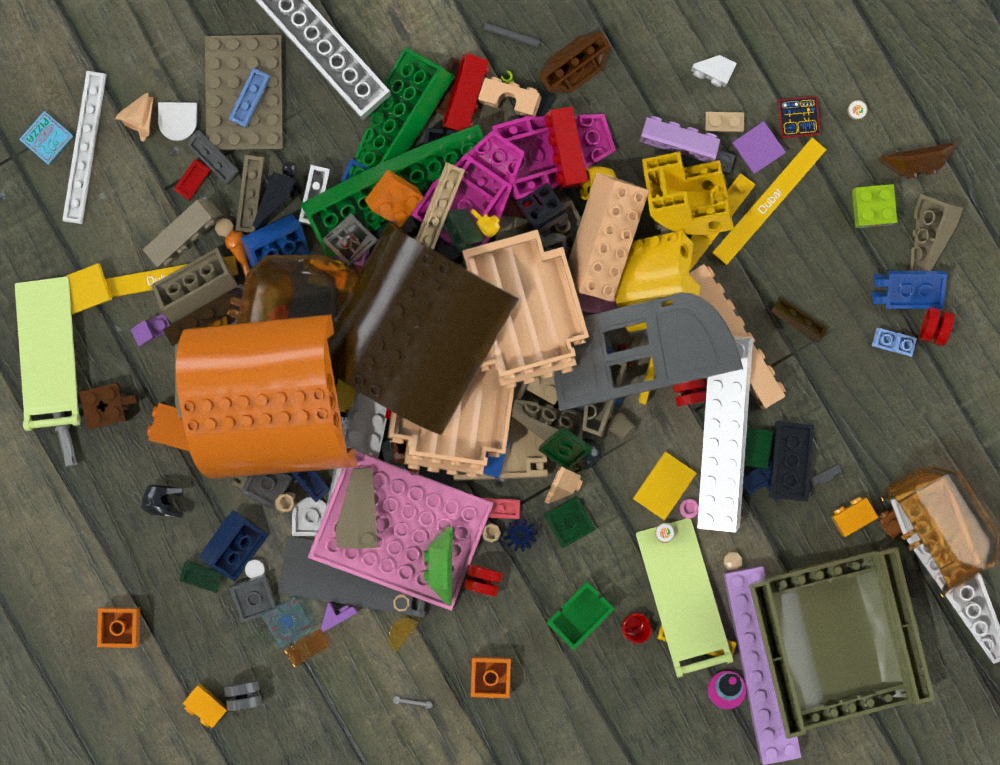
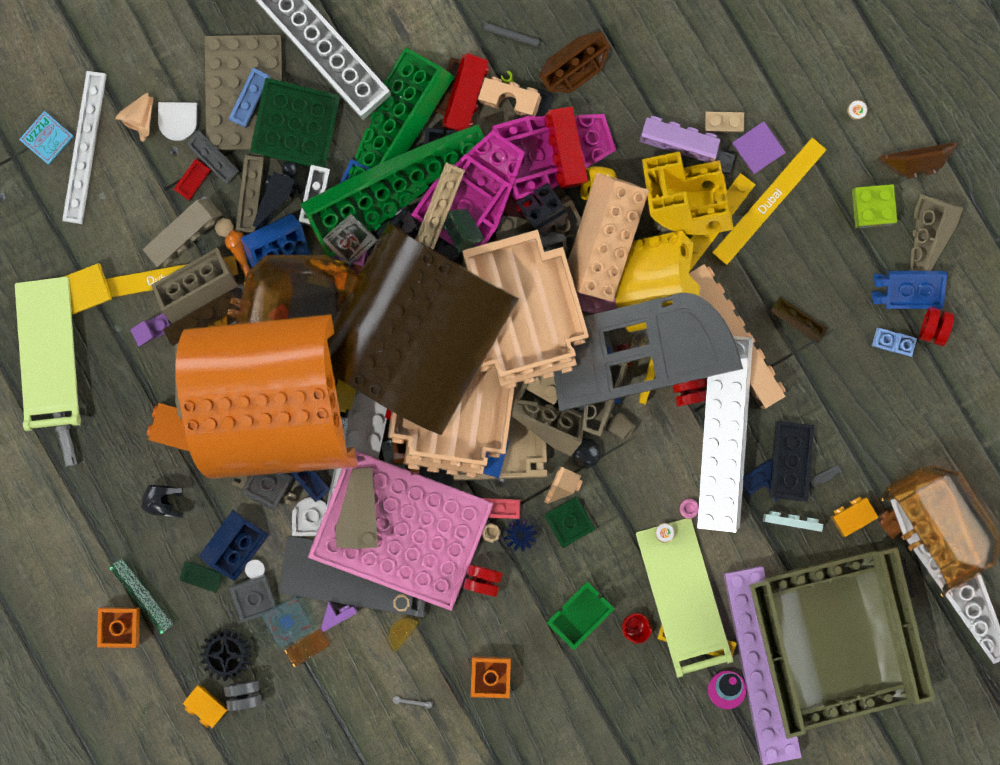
(116, 409): reddish brown hinge -> none
(141, 595): none -> clear green piece
(233, 655): none -> black gear
(284, 503): tan tile -> none
(294, 123): none -> dark green plate
(394, 198): orange brick -> none
(440, 565): bright green wedge -> none
(488, 225): yellow piece -> none
(565, 448): dark green tile -> none
(664, 485): yellow tile -> none
(716, 69): white slope -> none
(732, 561): tan tile -> none
(758, 448): dark green tile -> none
(793, 520): none -> light aqua plate
(799, 117): black tile -> none

